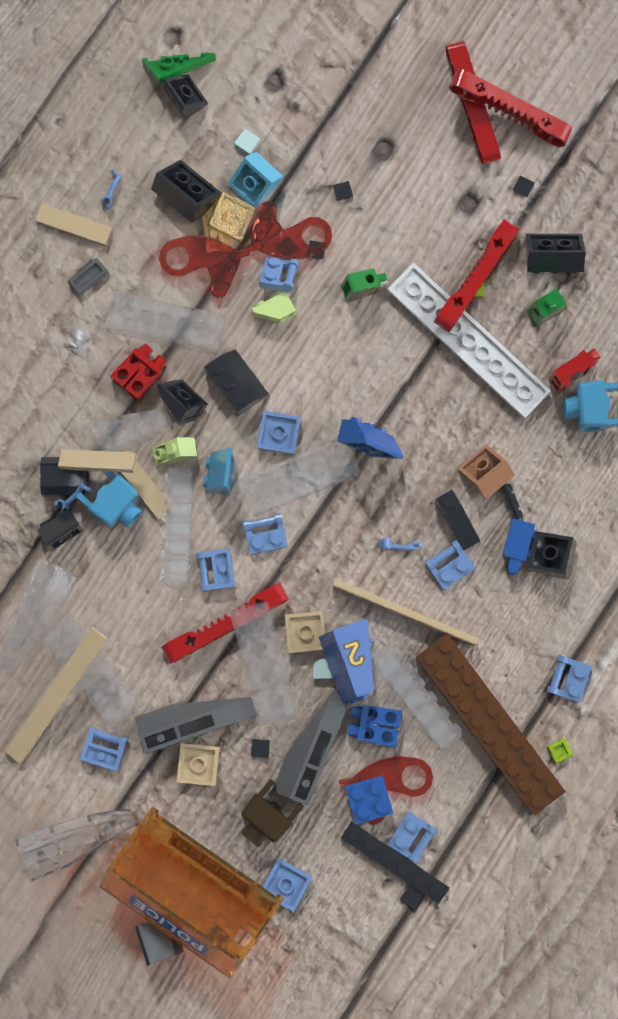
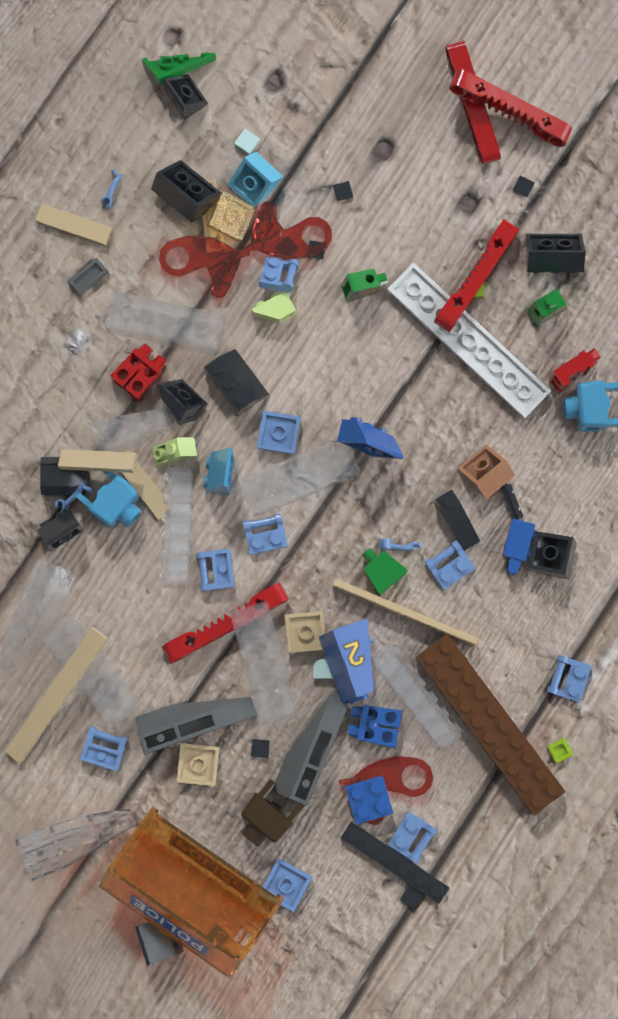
(382, 570): none -> green torso

